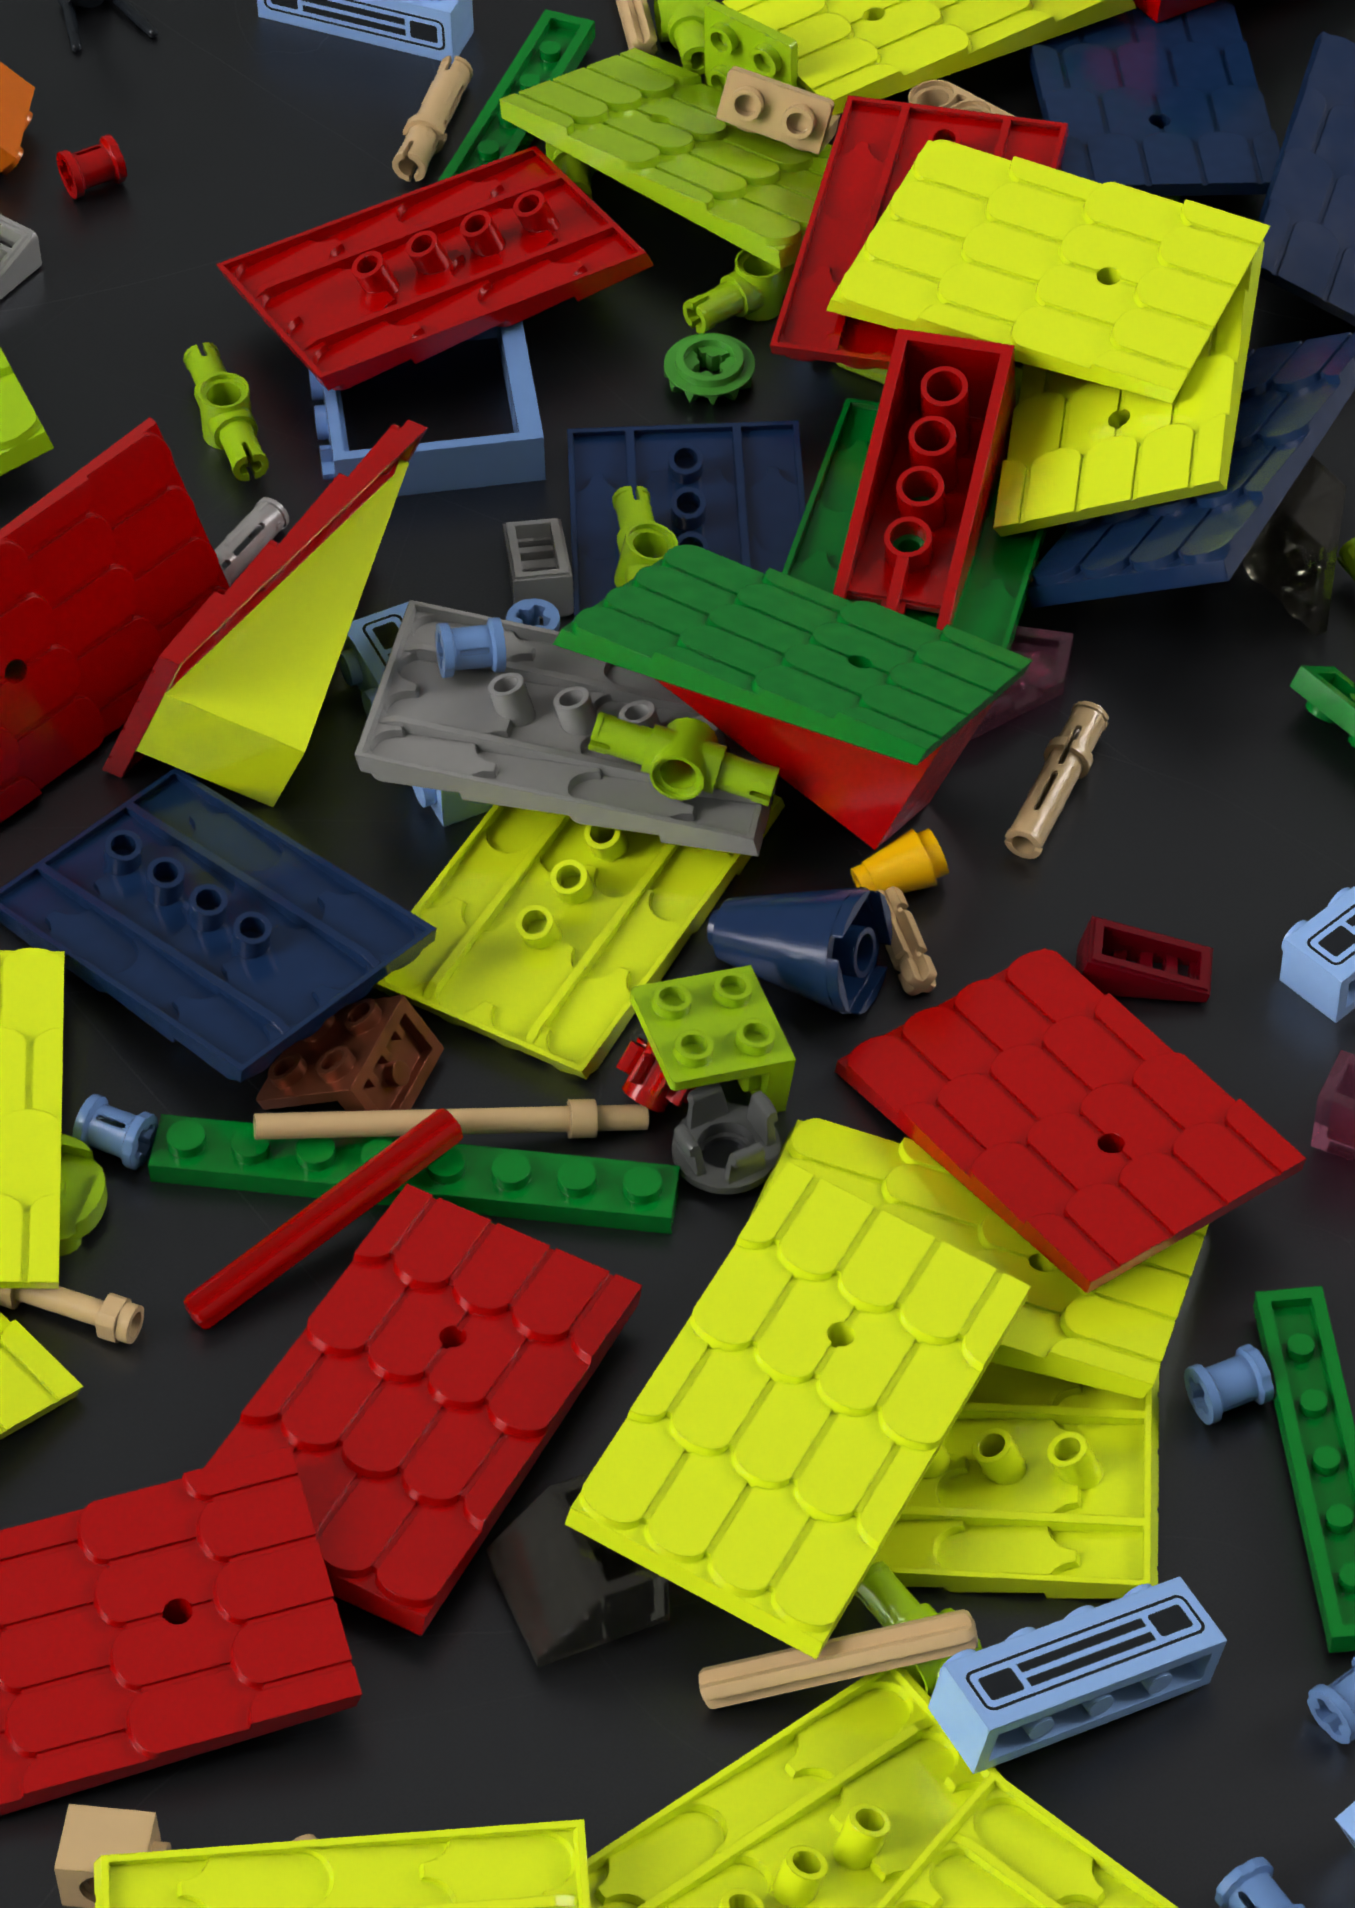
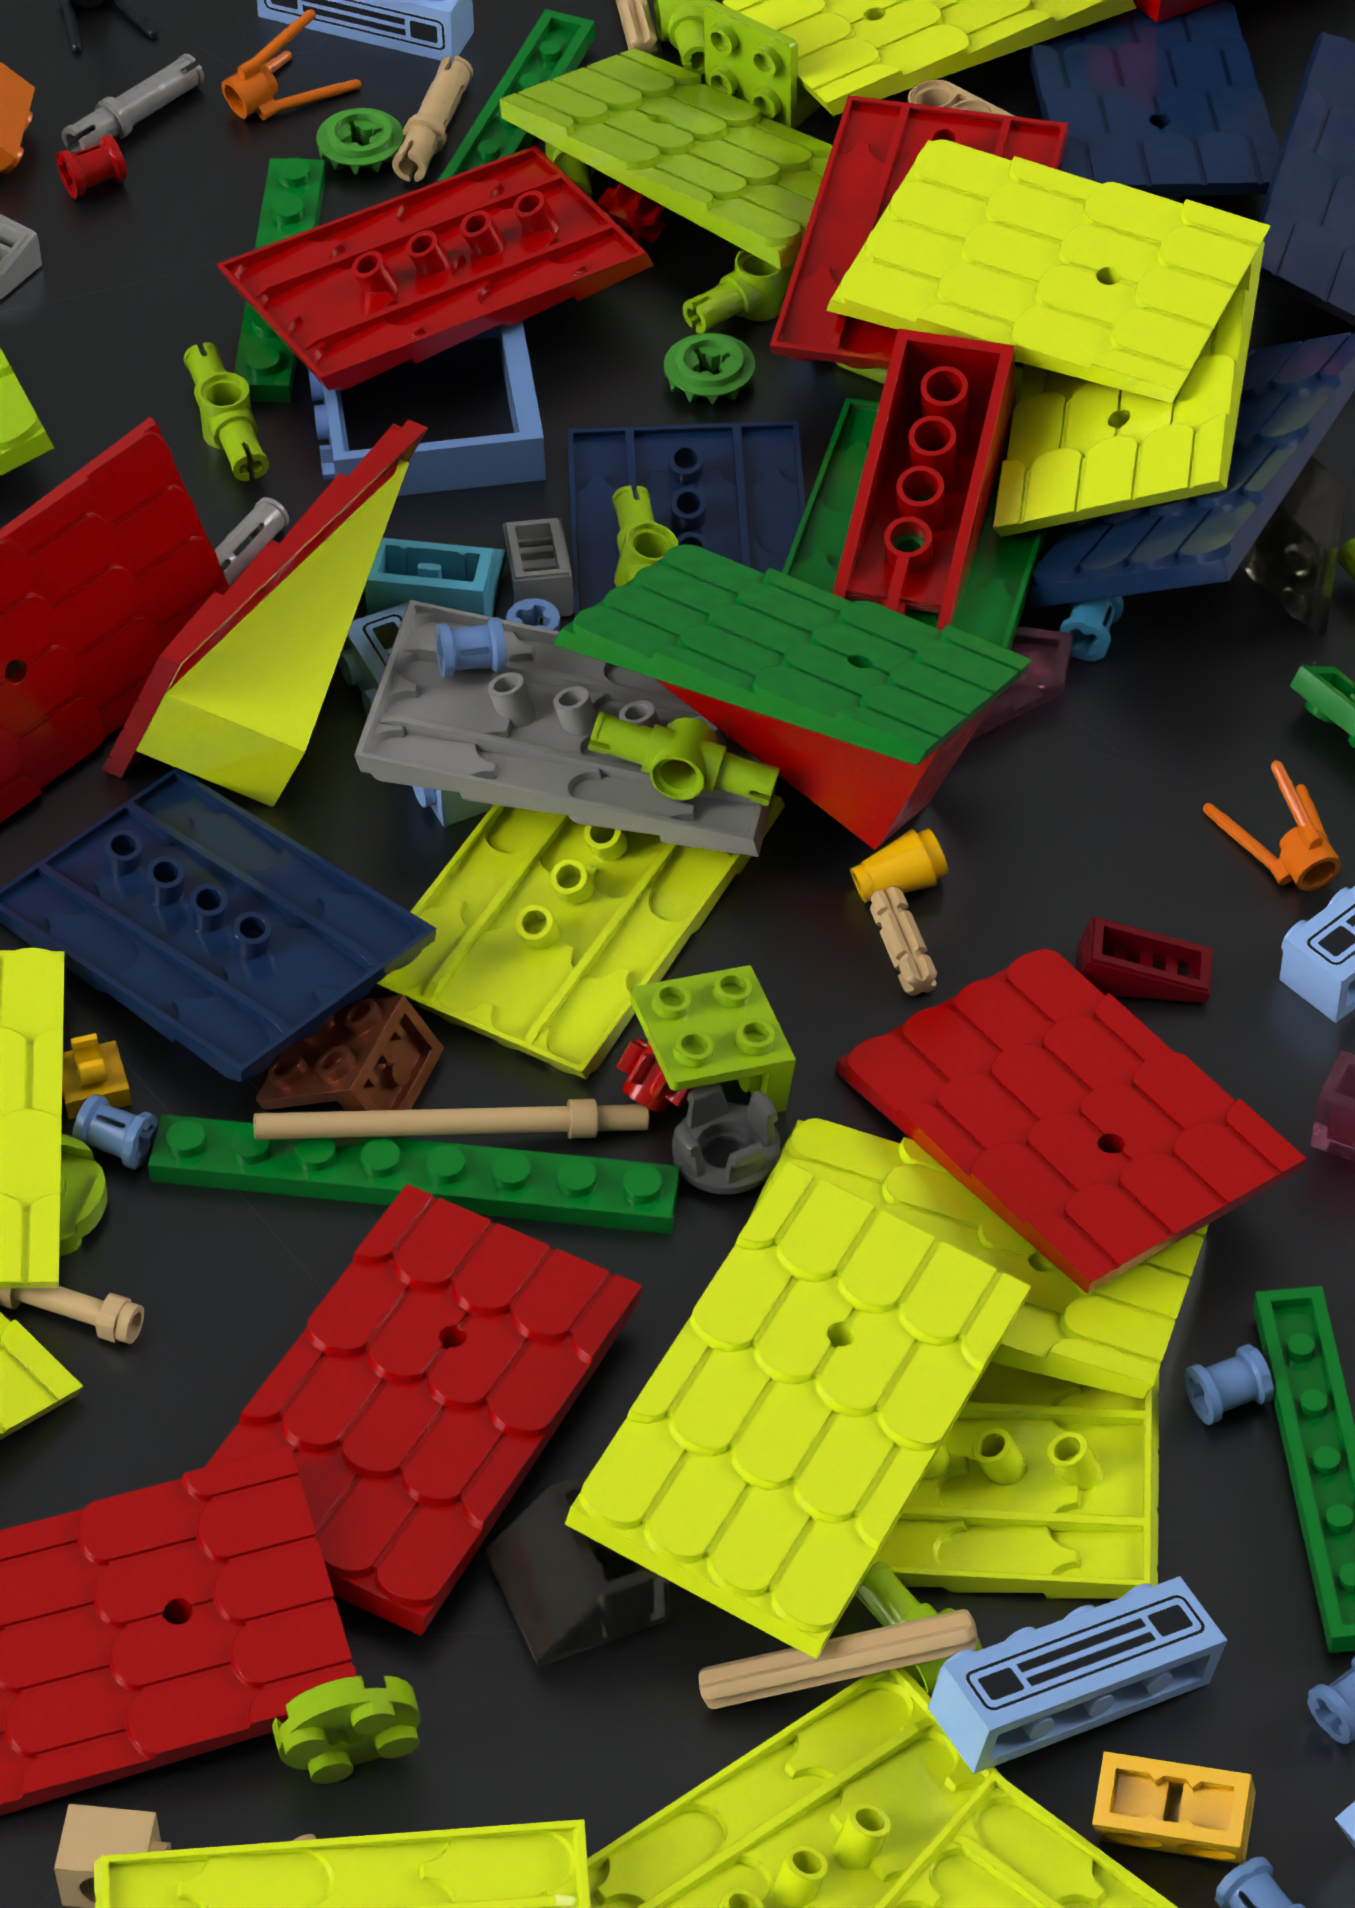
(93, 1070): none -> yellow tile
(119, 114): none -> light grey pin
(255, 85): none -> orange plant
(288, 207): none -> green plate
(323, 1218): red axle -> none
(346, 1726): none -> lime plate
(374, 128): none -> bright green gear
(436, 575): none -> medium azure slope
(633, 213): none -> red gear
(777, 110): tan bracket -> none
(809, 942): dark blue cone -> none
(1066, 761): tan pin -> none
(1091, 626): none -> dark azure bush
(1174, 1807): none -> yellow brick
(1305, 849): none -> orange plant

